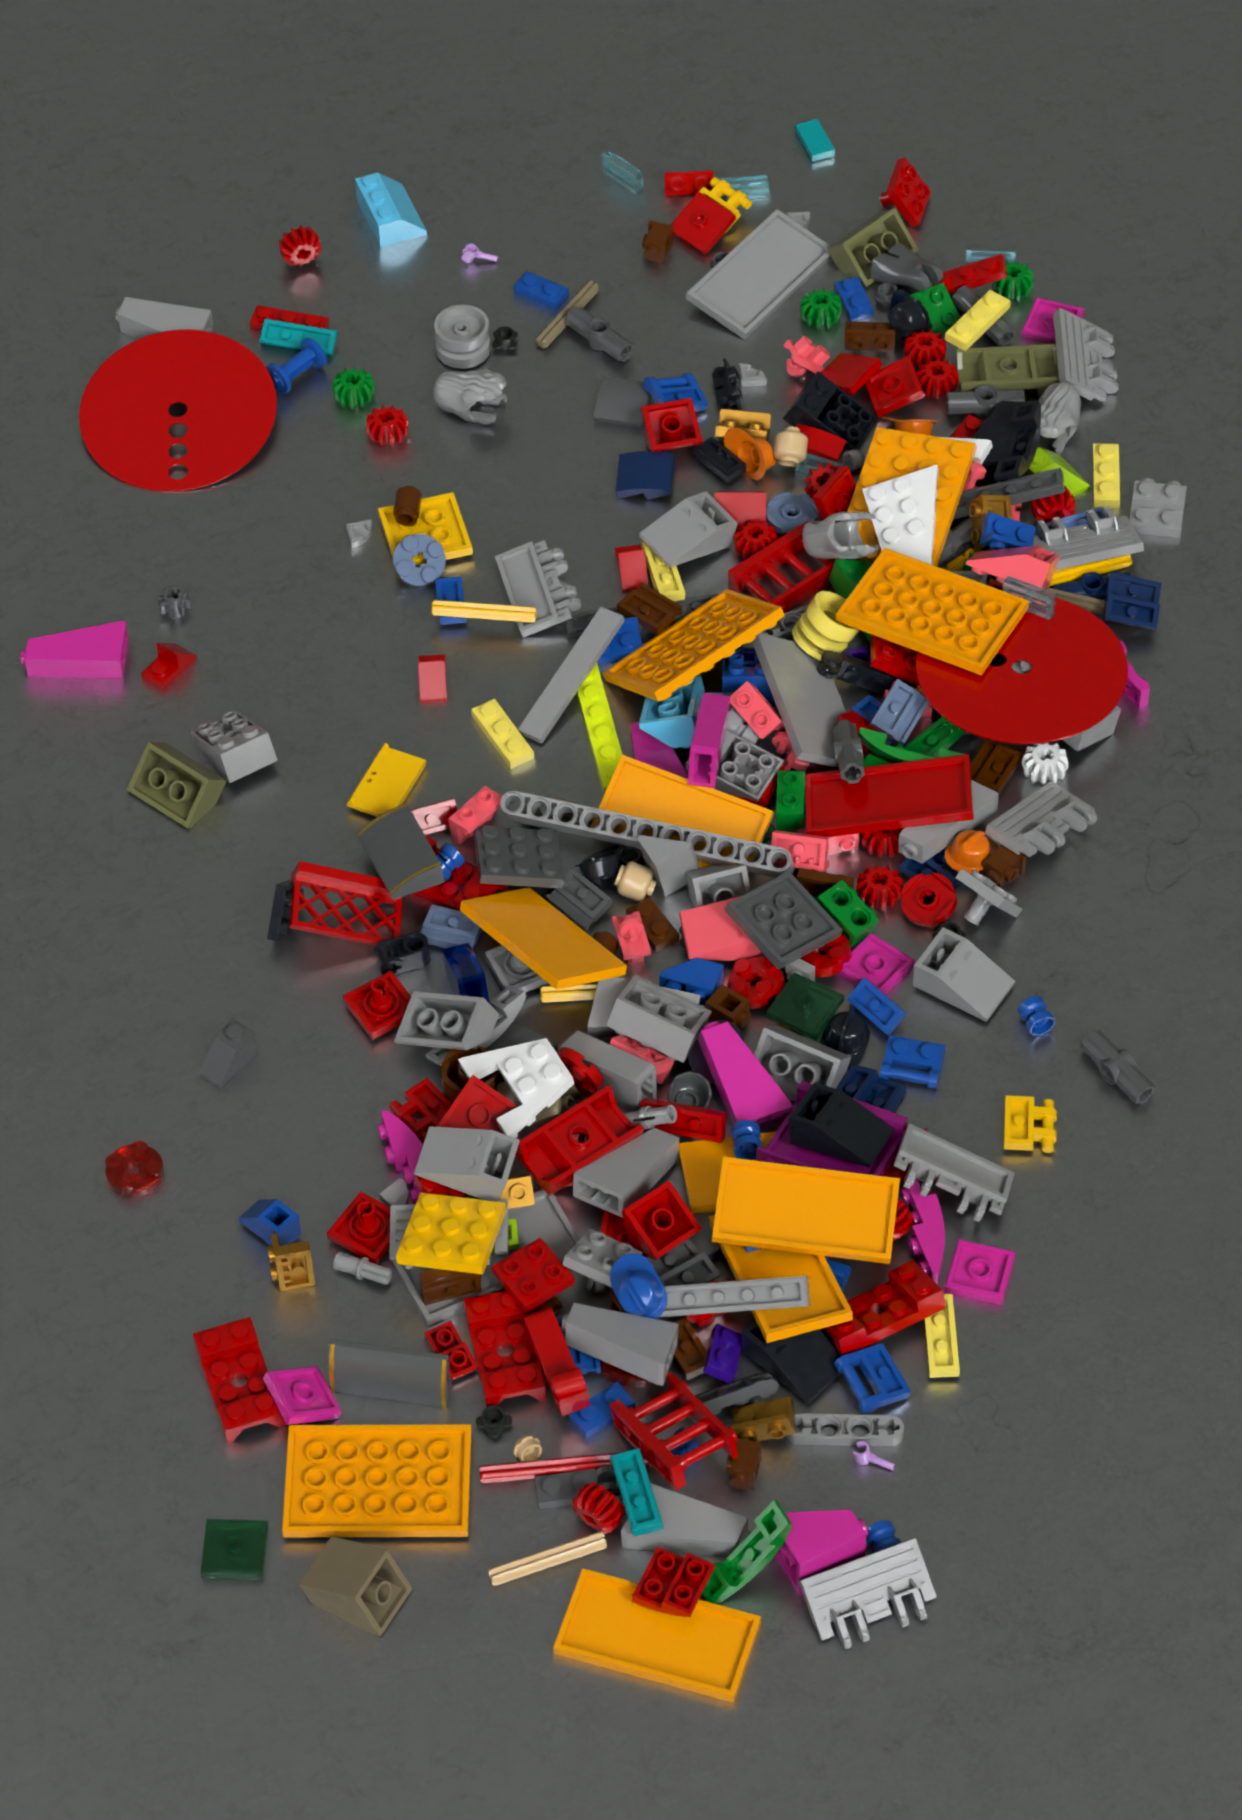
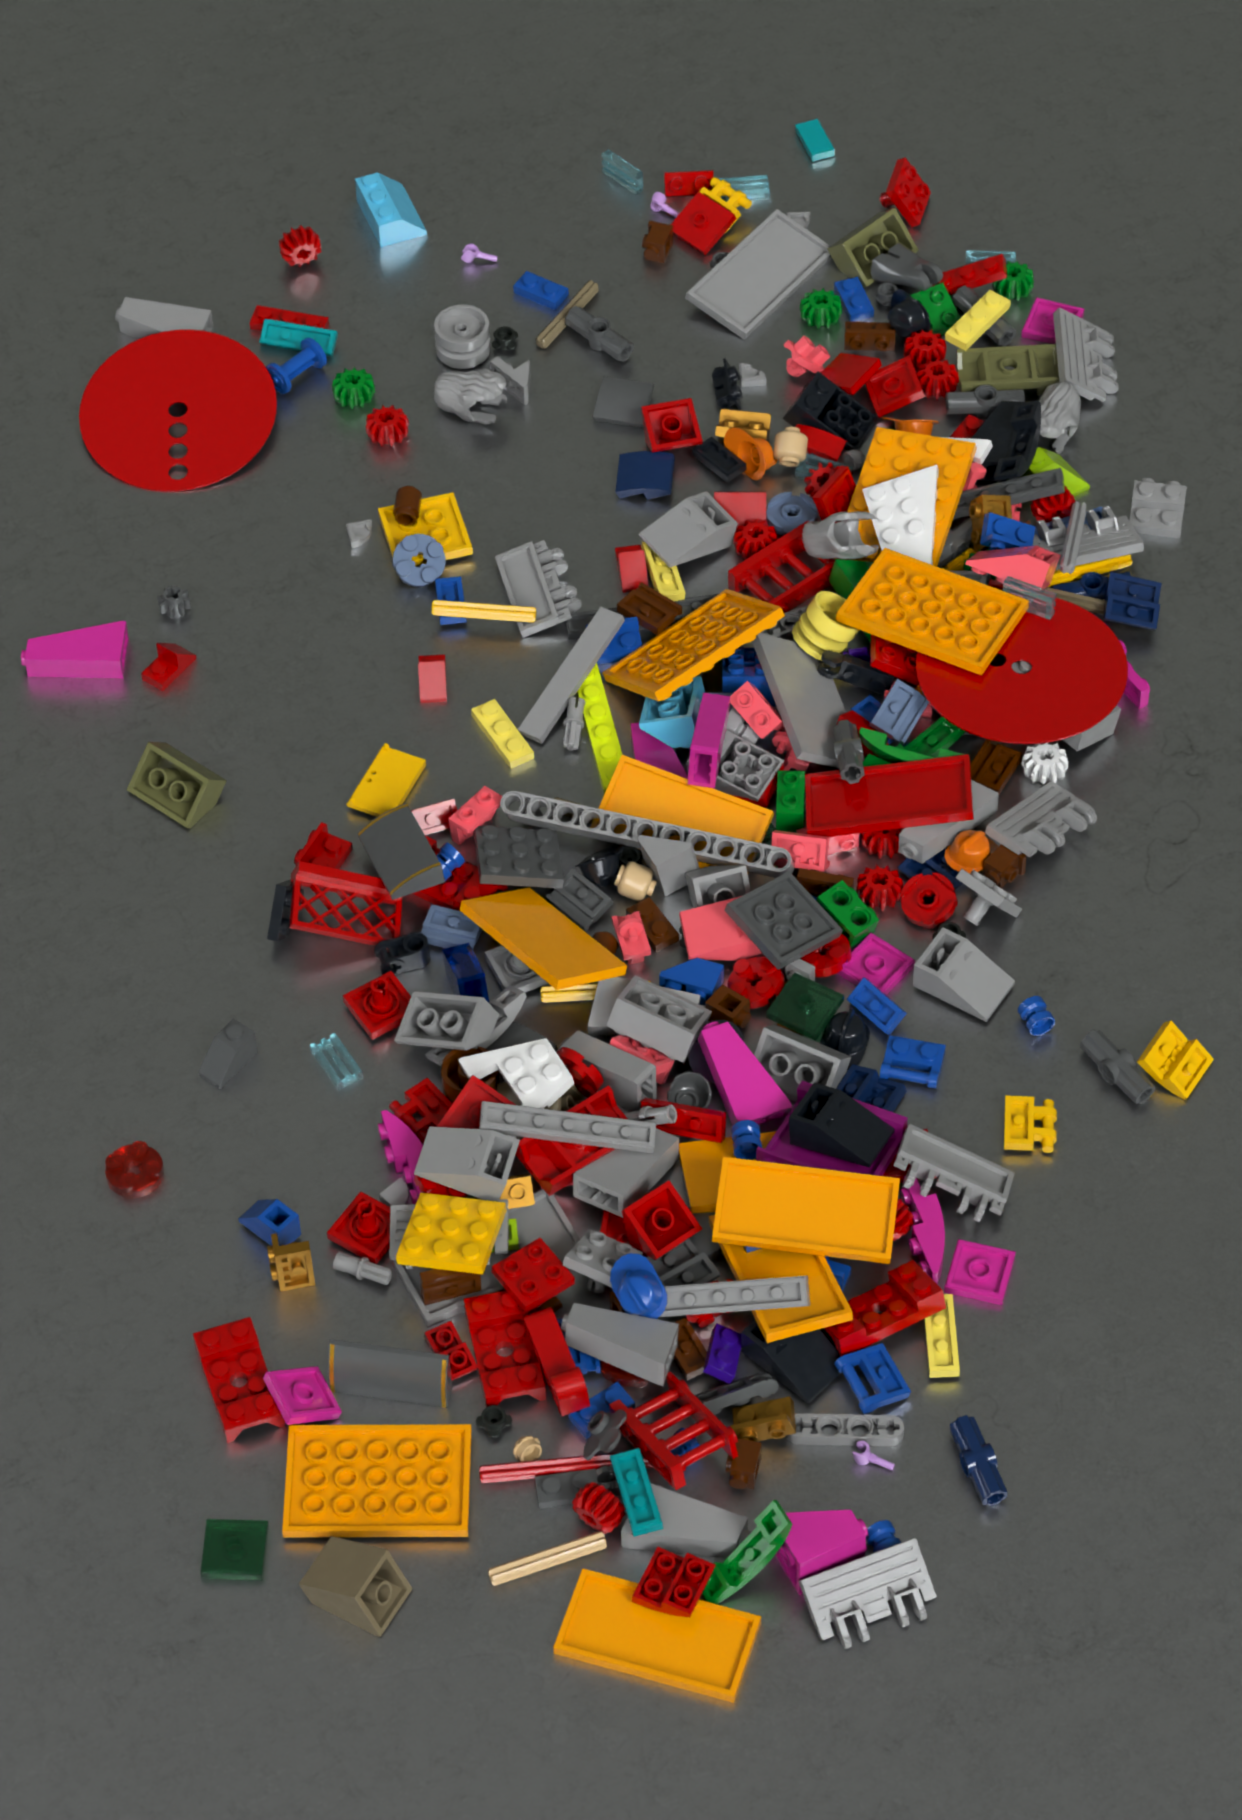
(234, 745): light grey slope -> none
(324, 849): none -> red bracket
(336, 1042): none -> clear light blue tile
(517, 379): none -> light grey slope
(568, 1127): none -> light grey tile
(573, 724): none -> light grey axle
(604, 1432): none -> dark grey plate
(658, 204): none -> lavender hand
(675, 389): blue plate -> none
(978, 1460): none -> dark blue piece
(1073, 537): none -> light grey axle
(1106, 475): light yellow plate -> none
(1175, 1060): none -> yellow slope

